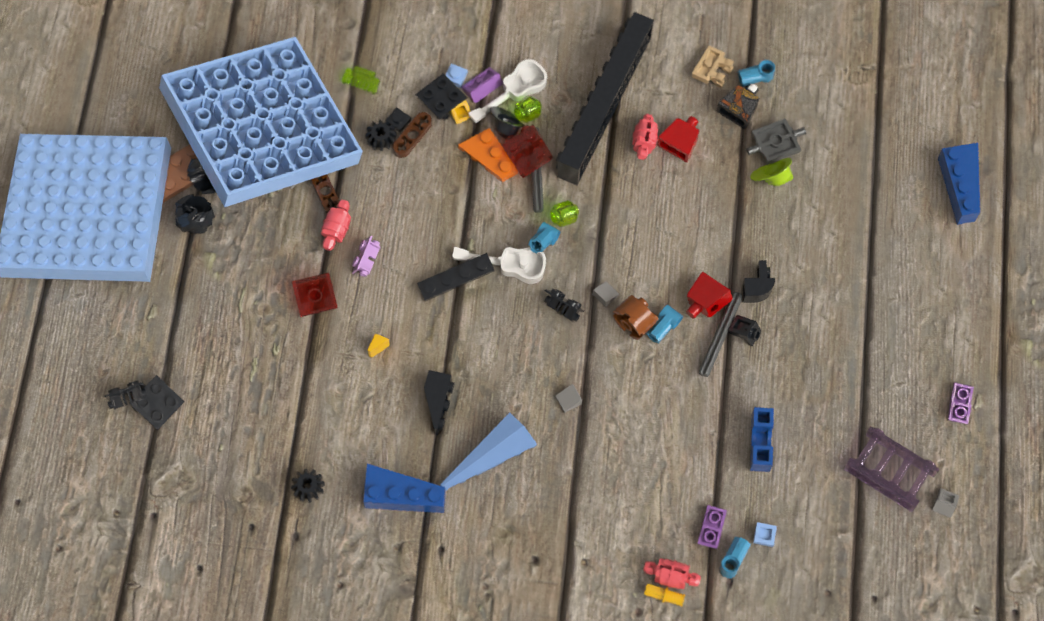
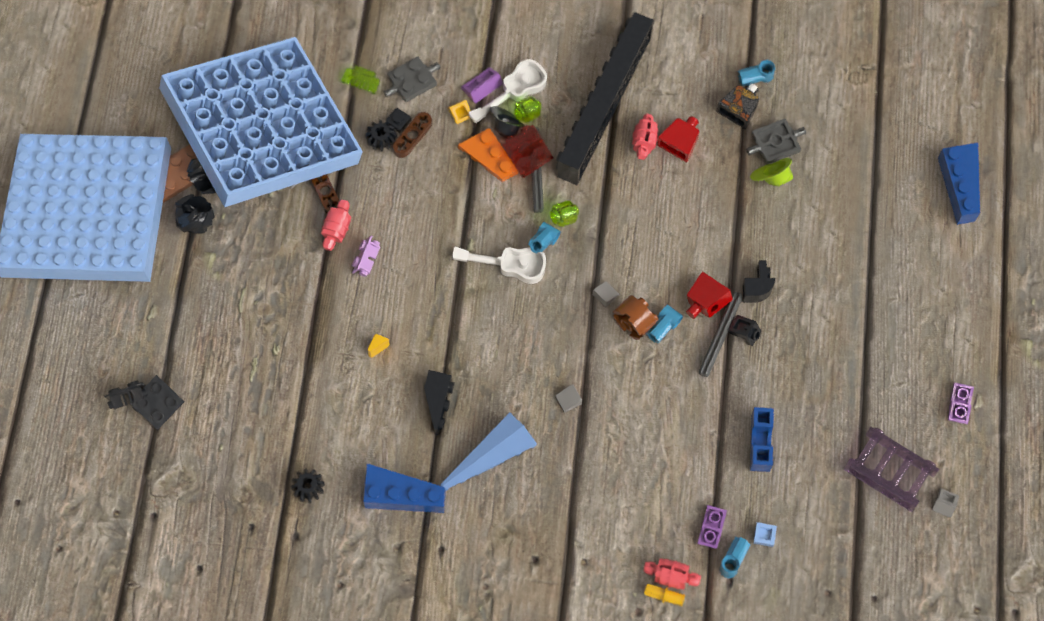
(314, 294): clear red slope -> none
(412, 79): none -> dark grey plate
(441, 96): black hinge -> none
(456, 277): black plate -> none
(457, 74): light blue plate -> none
(554, 300): black hinge -> none
(709, 64): tan plate -> none

